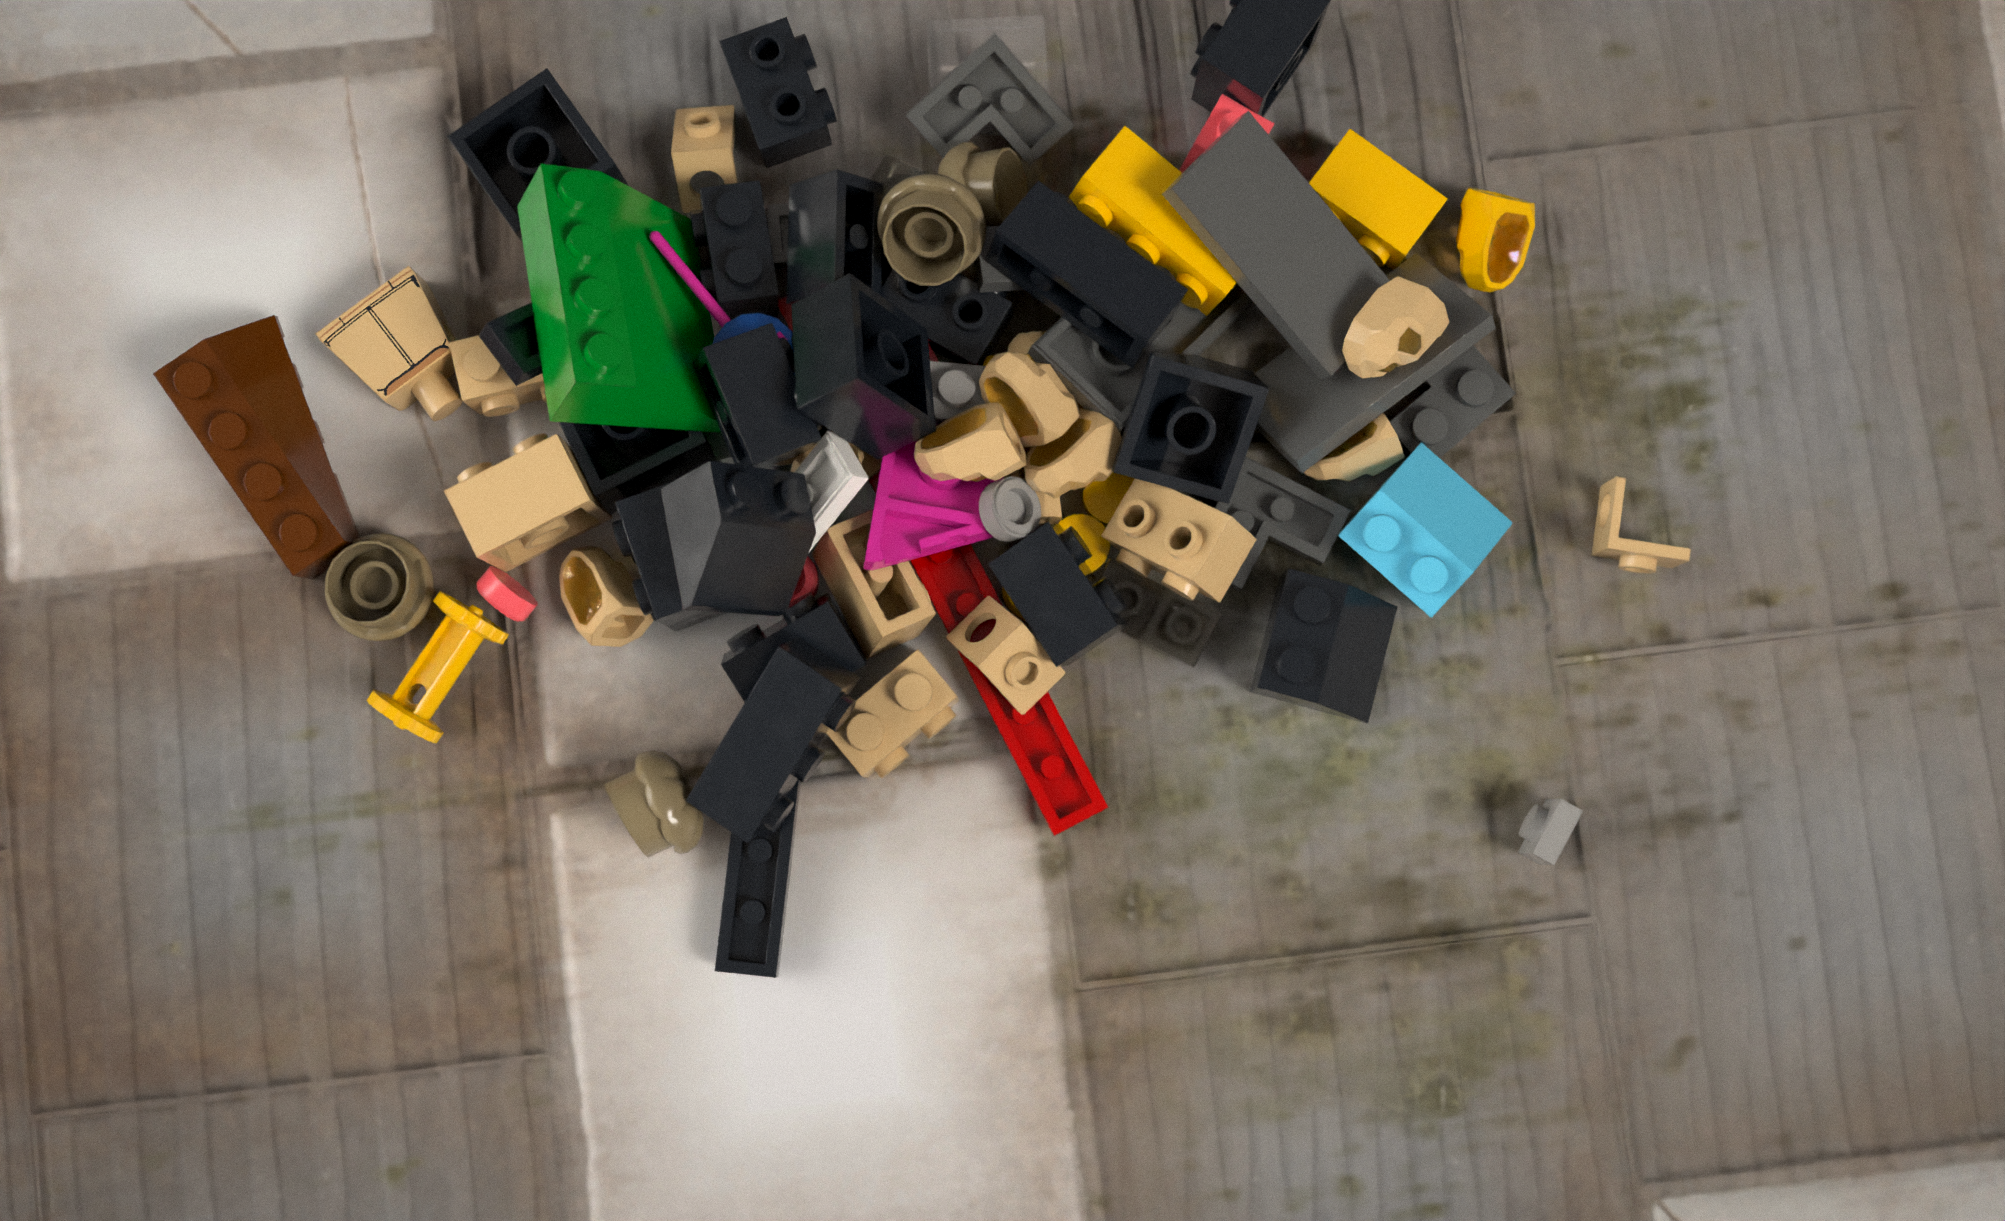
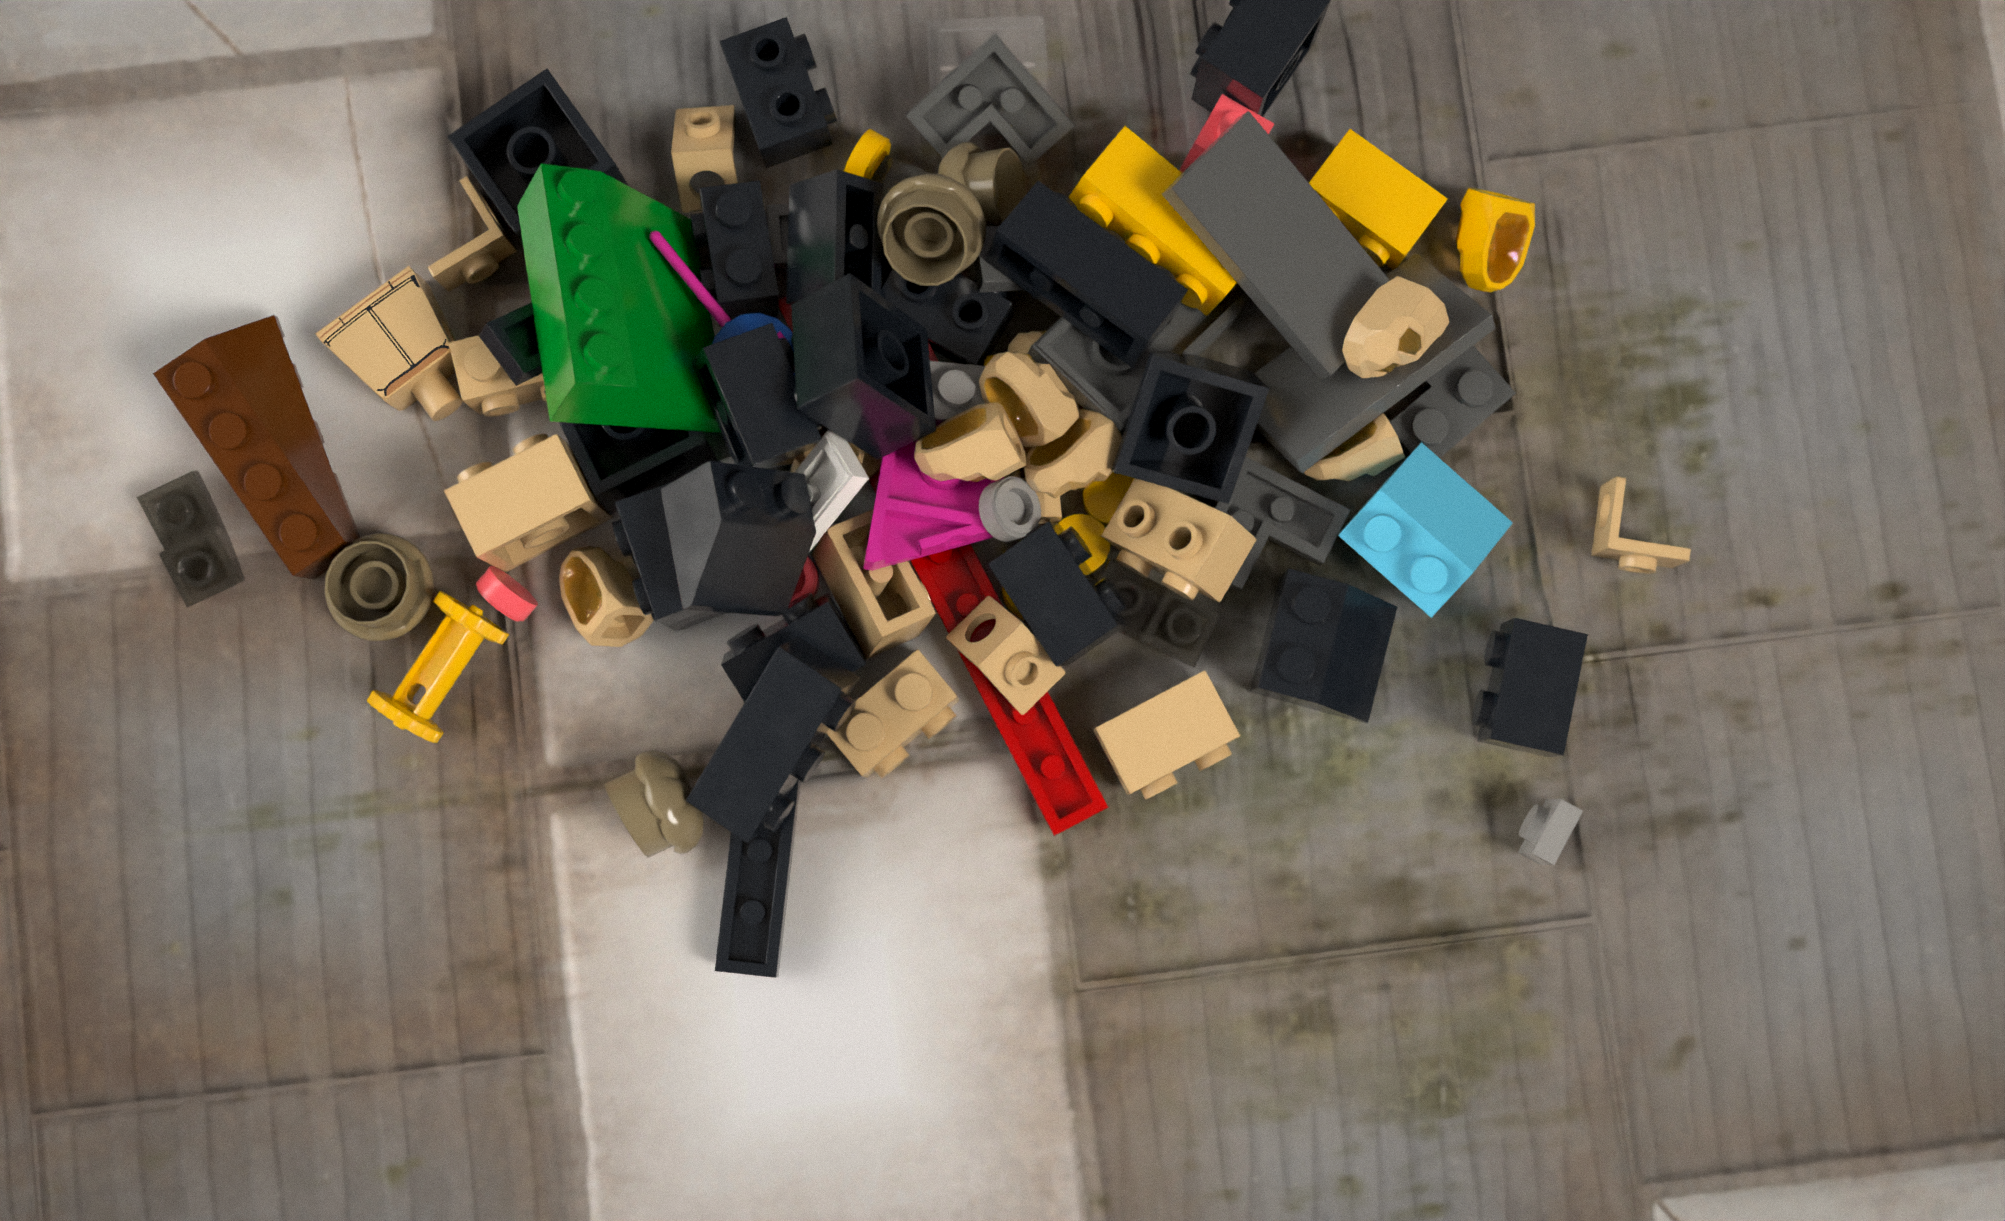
(193, 537): none -> clear smoke slope
(479, 256): none -> tan bracket
(868, 154): none -> yellow tile
(1168, 734): none -> tan brick
(1530, 687): none -> black brick

